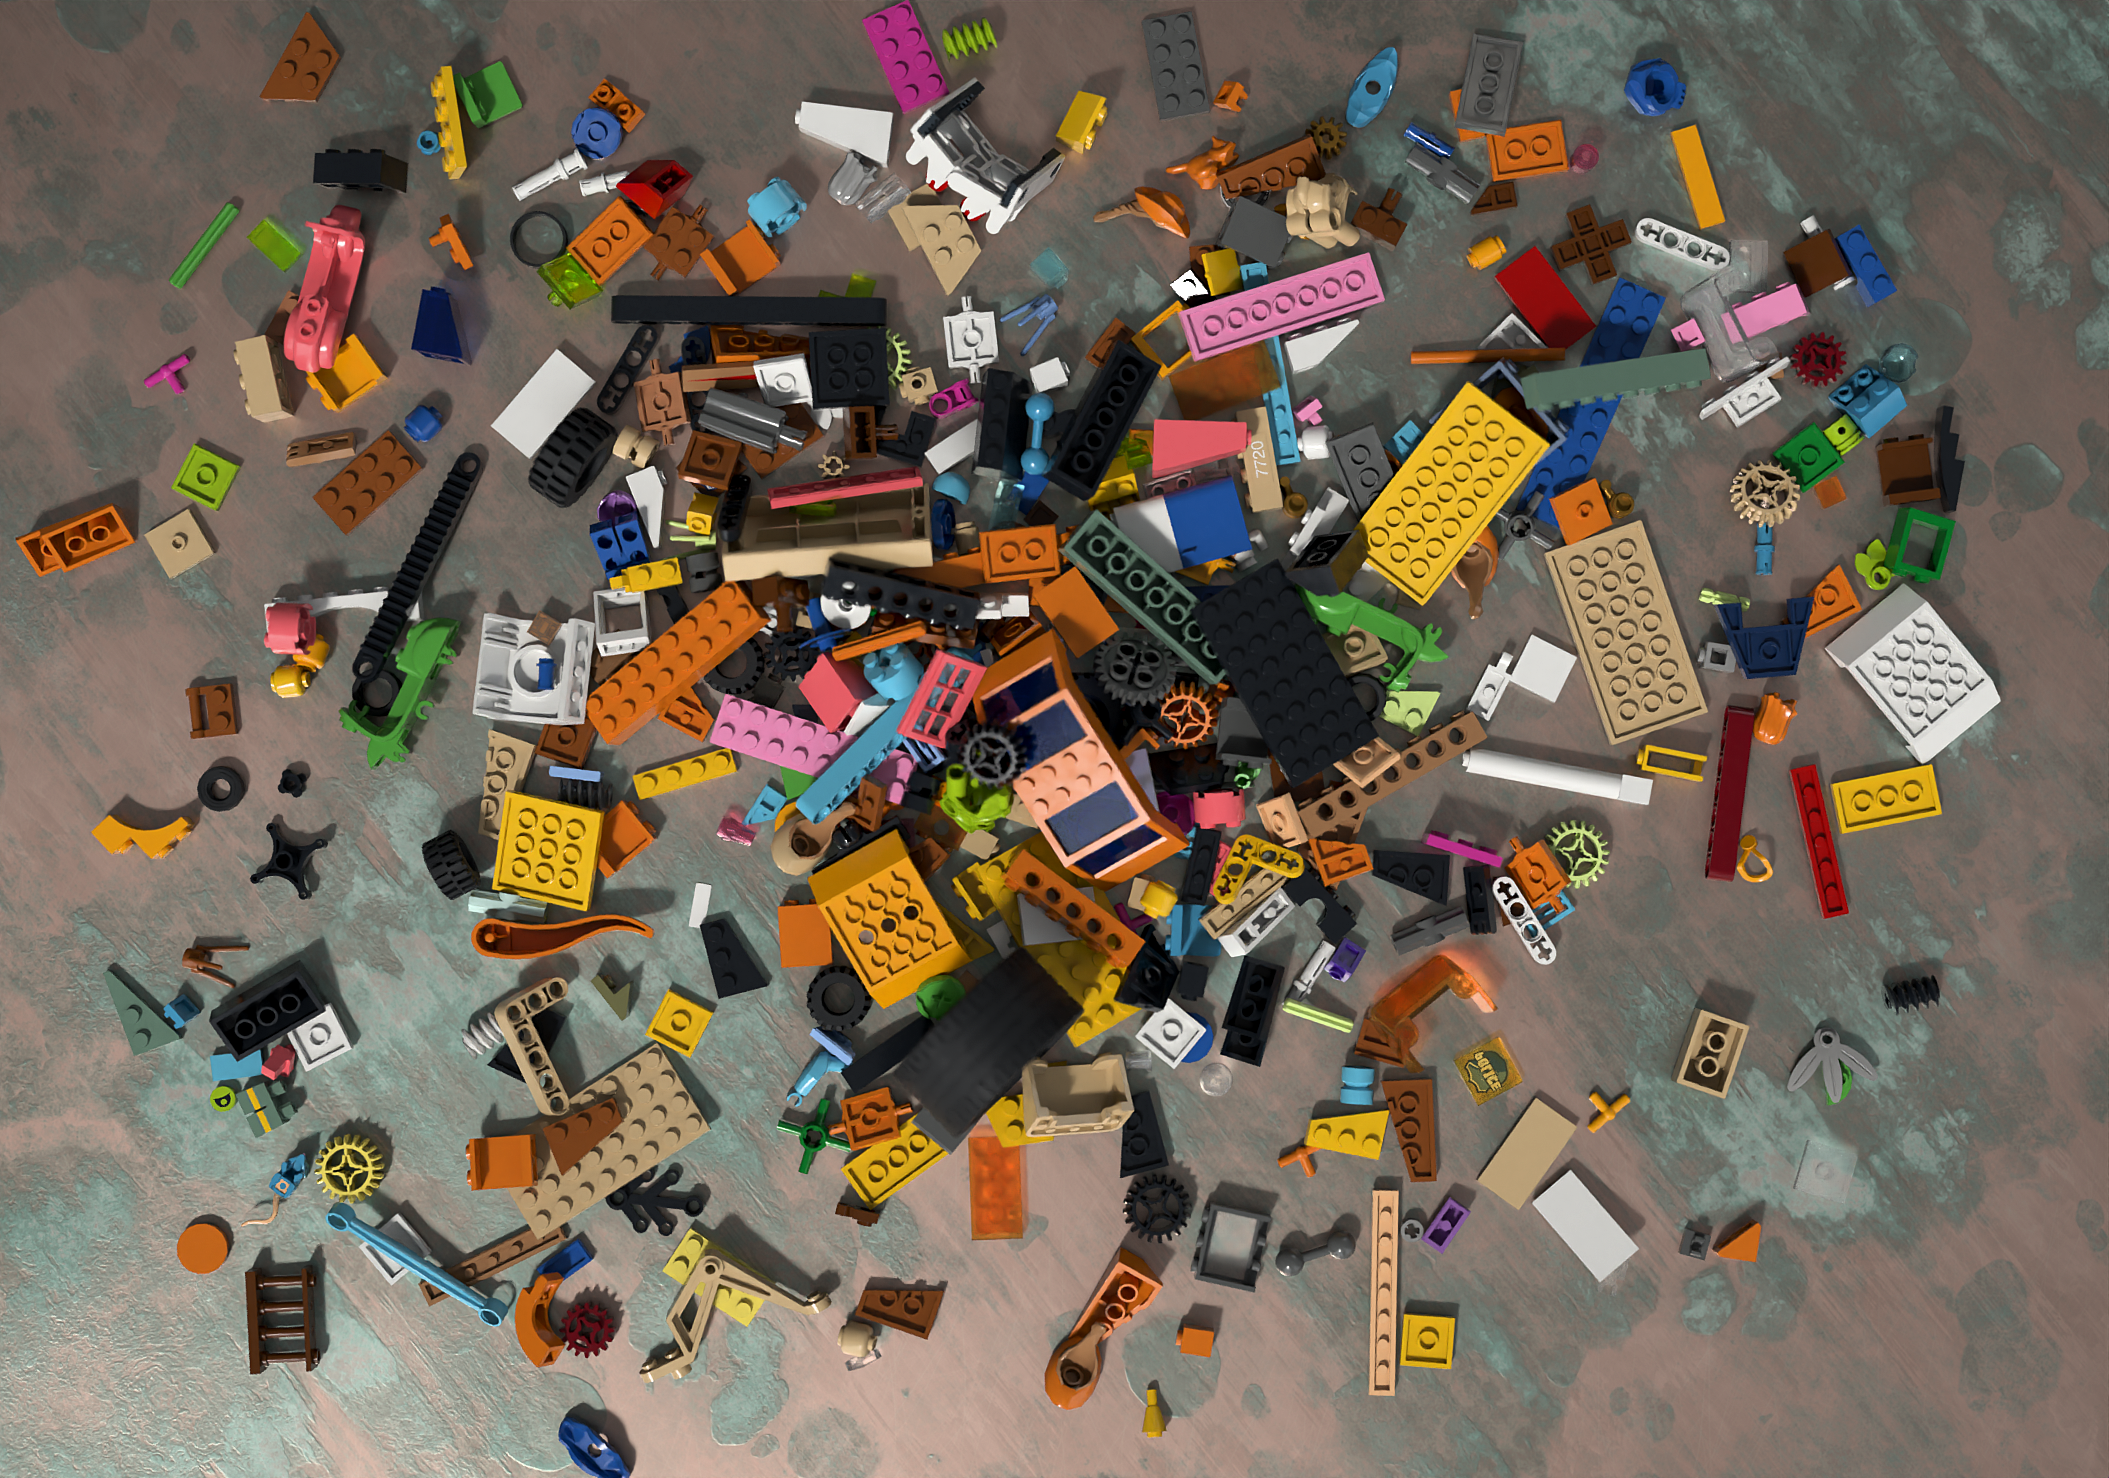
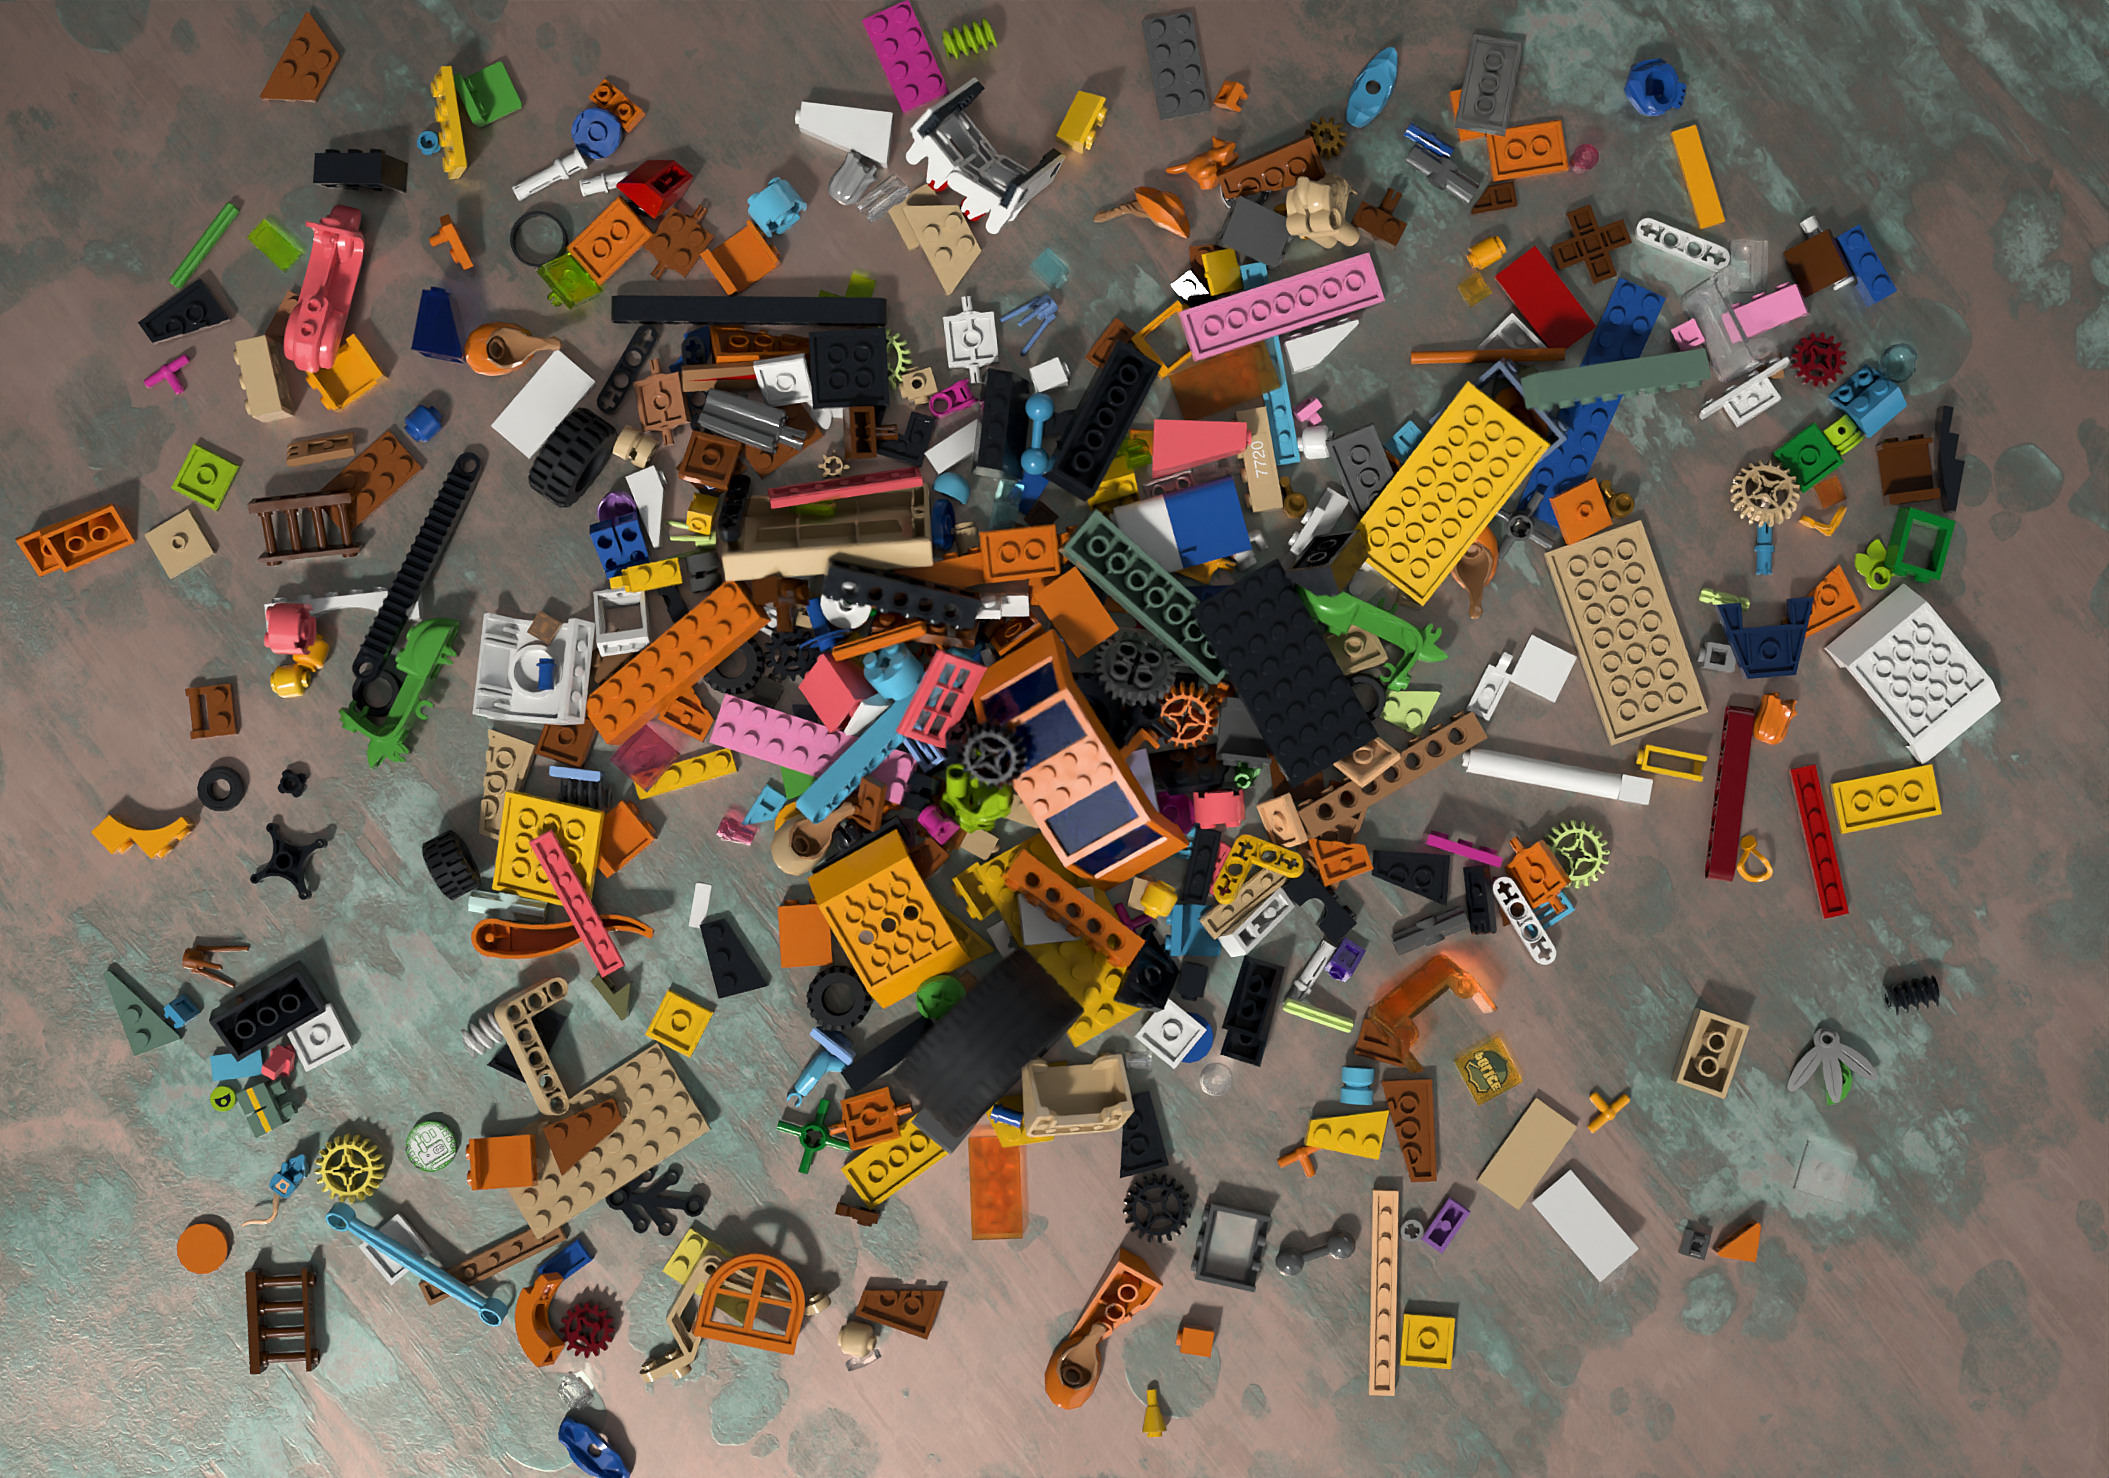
(184, 314): none -> black wing
(315, 503): none -> reddish brown fence
(431, 1146): none -> tile
(504, 348): none -> hat
(576, 1390): none -> clear head
(577, 903): none -> coral tile
(644, 757): none -> clear pink tile
(746, 1335): none -> orange window
(938, 824): none -> dark pink piece
(1006, 1115): none -> blue pin
(1474, 290): none -> clear yellow tile
(1810, 523): none -> light orange piece

